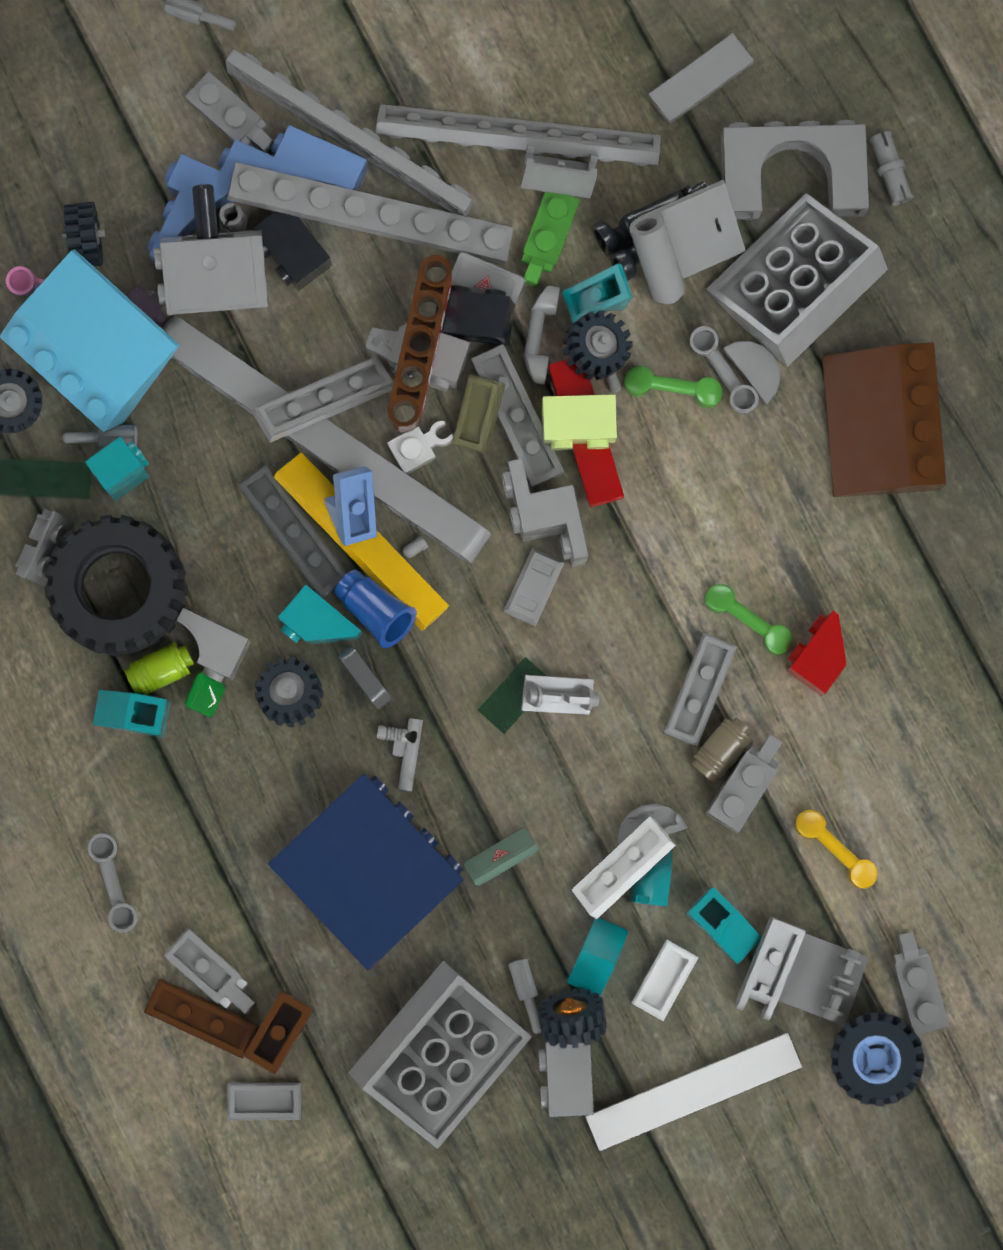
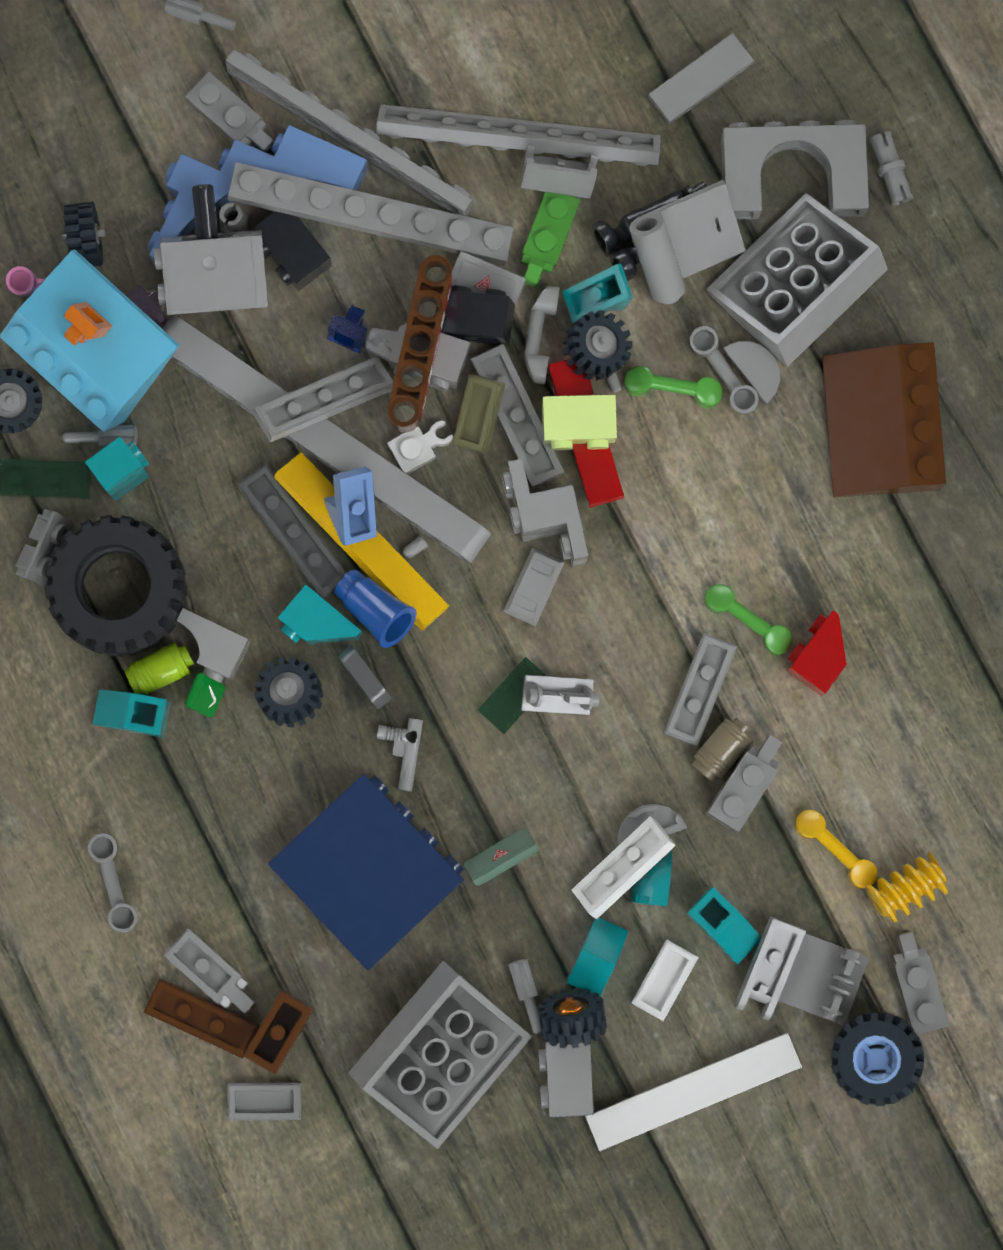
(86, 323): none -> orange tile
(348, 330): none -> clear blue tile
(908, 887): none -> yellow piece

